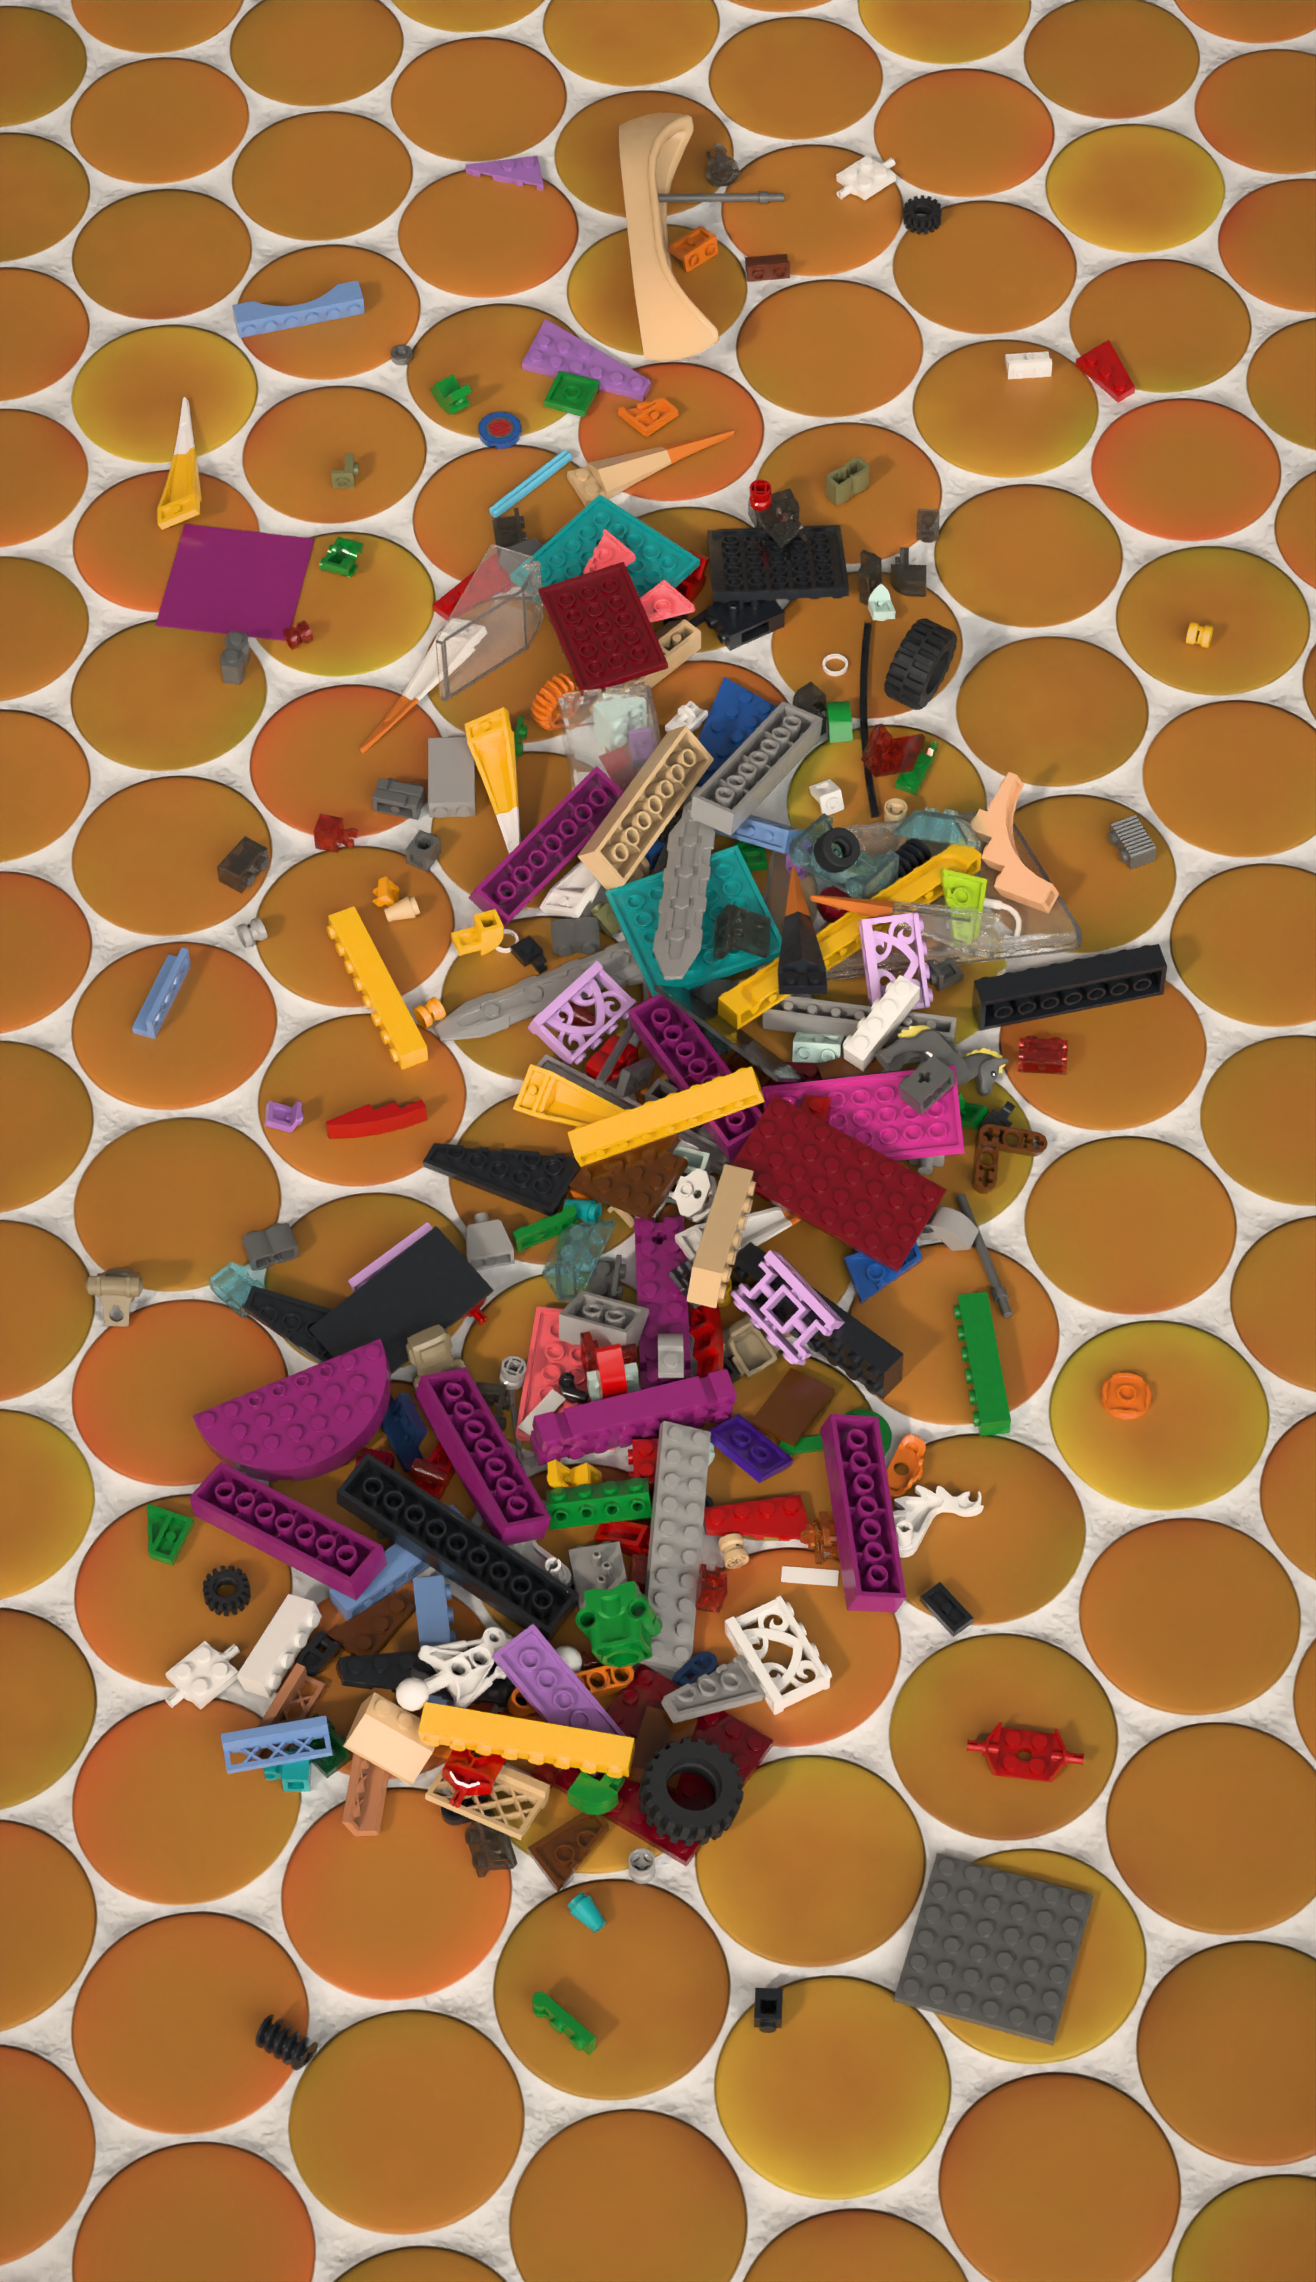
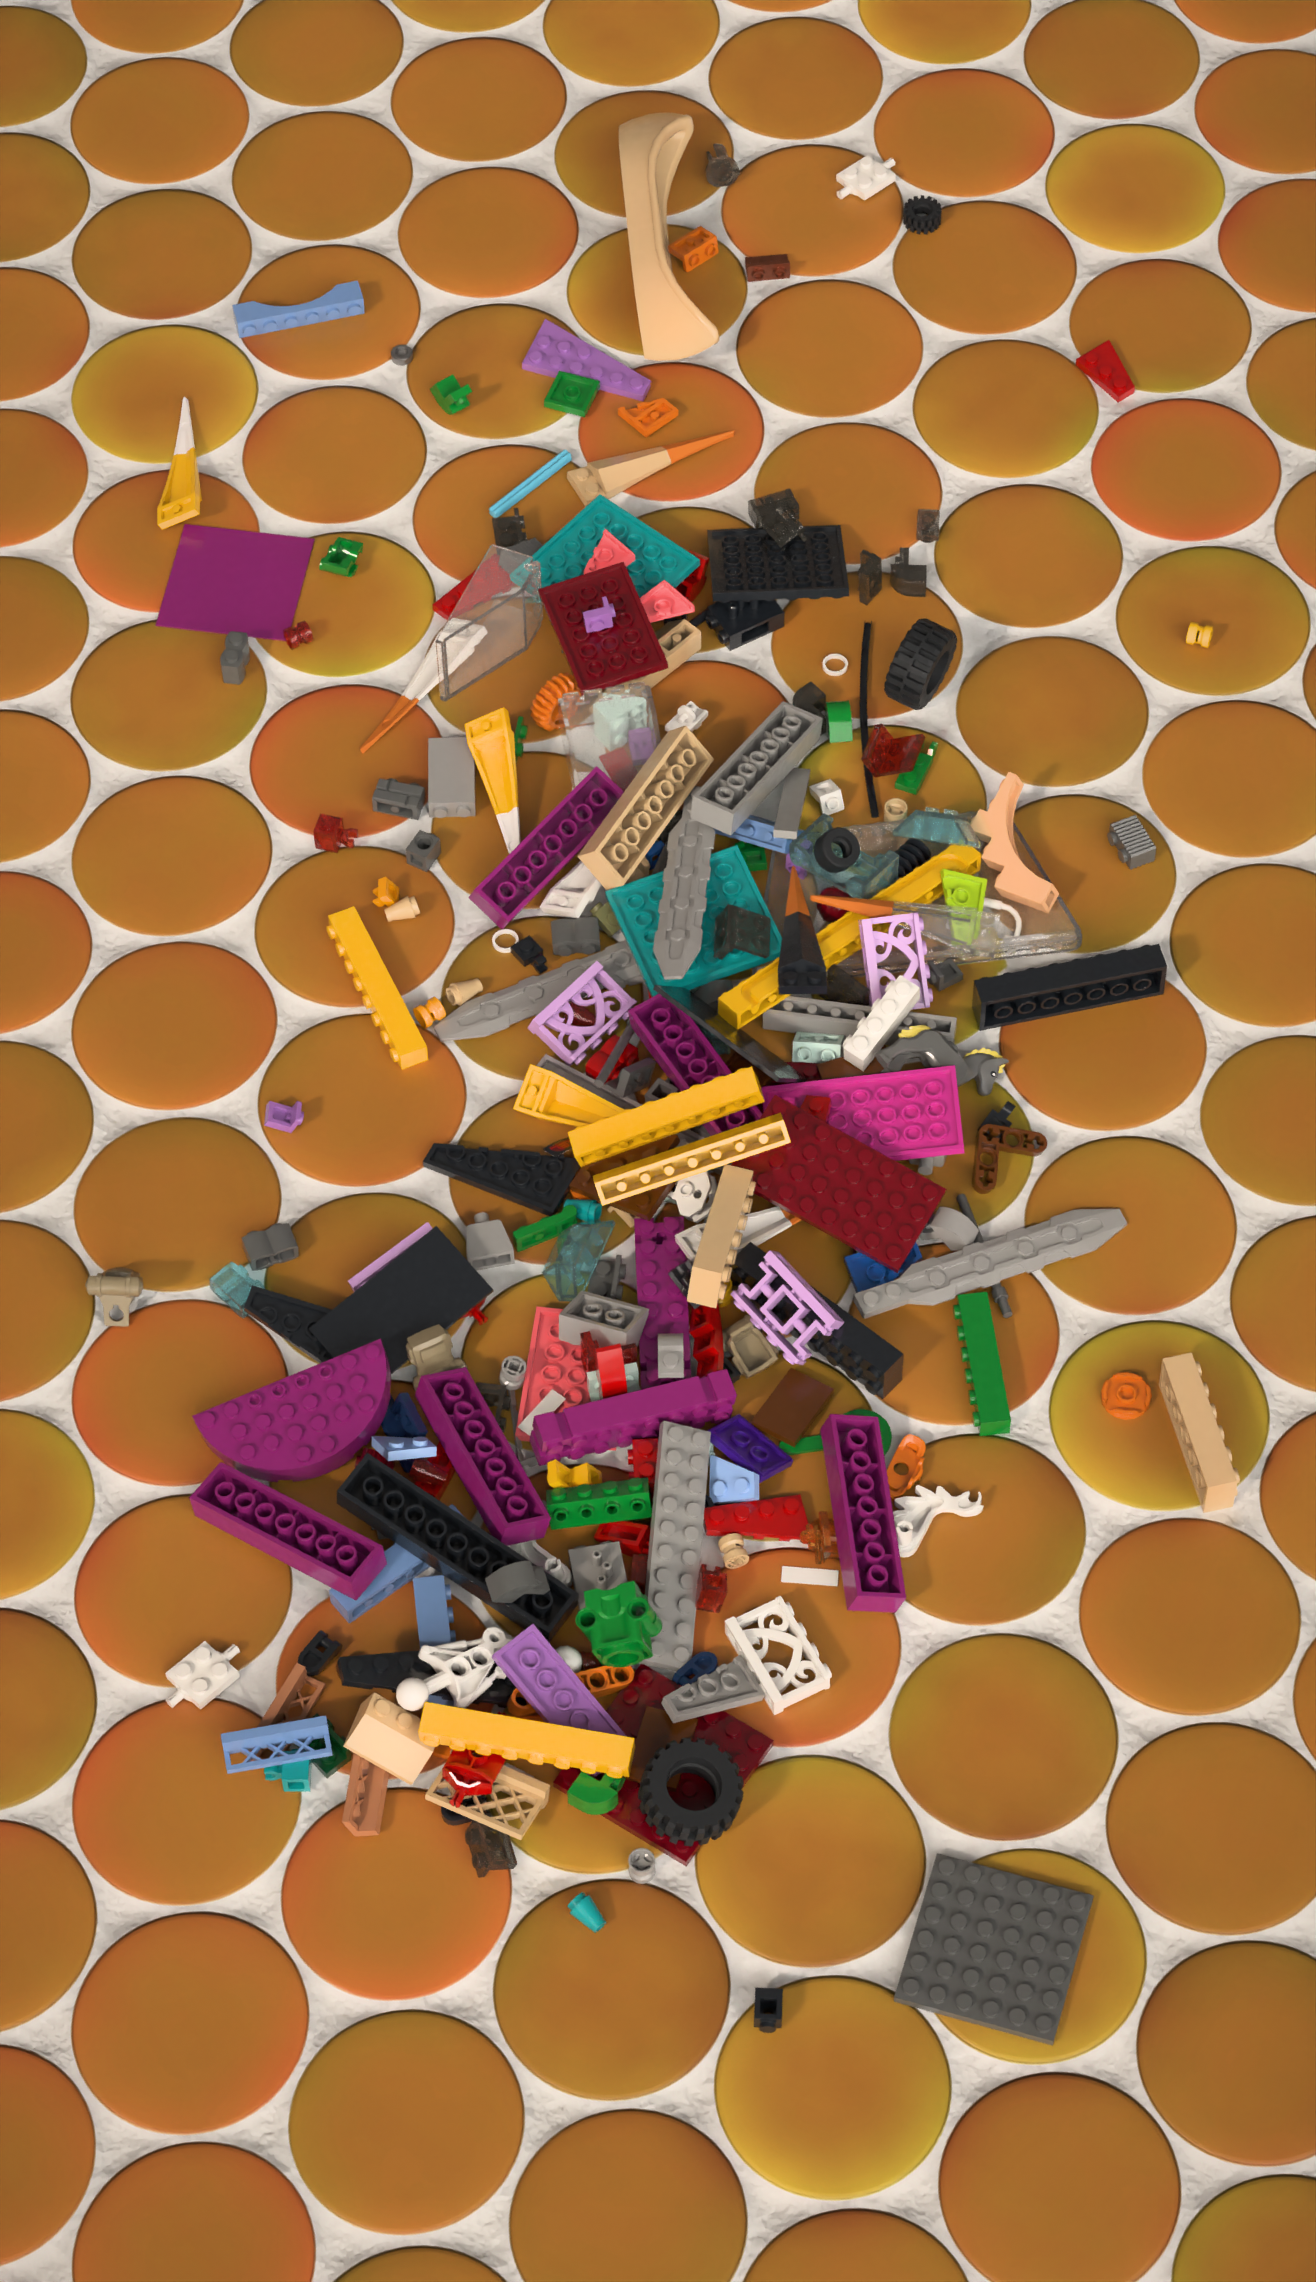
(162, 994): medium blue fence -> none
(166, 1534): green wing -> none
(222, 1578): black tyre -> none
(243, 864): clear smoke brick -> none
(252, 932): light grey wheel -> none
(279, 1646): white brick -> none
(283, 2044): black piece -> none
(346, 477): olive bracket -> none
(370, 1122): red slope -> none
(373, 1627): reddish brown wing -> none
(403, 1448): none -> light blue wing
(461, 992): none -> tan cone
(482, 937): yellow brick -> none
(500, 430): tile -> none
(514, 171): medium lavender wing -> none
(515, 1580): none -> dark grey brick
(547, 1773): clear red wheel -> none
(558, 1147): none -> sticker
(563, 2022): green plate -> none
(567, 1847): reddish brown wing -> none
(569, 1389): black arm -> none
(599, 618): none -> medium lavender bracket
(691, 1159): none -> yellow brick
(730, 722): blue wing -> none
(731, 1483): none -> light blue wing
(760, 495): red wheel -> none
(761, 197): dark grey bar -> none
(791, 804): none -> light grey tile
(844, 988): none -> clear smoke bracket
(847, 480): olive brick -> none
(880, 604): light aqua plate -> none
(926, 1084): dark grey brick -> none
(946, 1609): black plate -> none
(971, 1114): green bracket -> none
(994, 1260): none -> light grey plate
(1005, 1744): red plate -> none
(1028, 365): white bracket -> none
(1042, 1055): clear red brick -> none
(1198, 1432): none -> tan brick

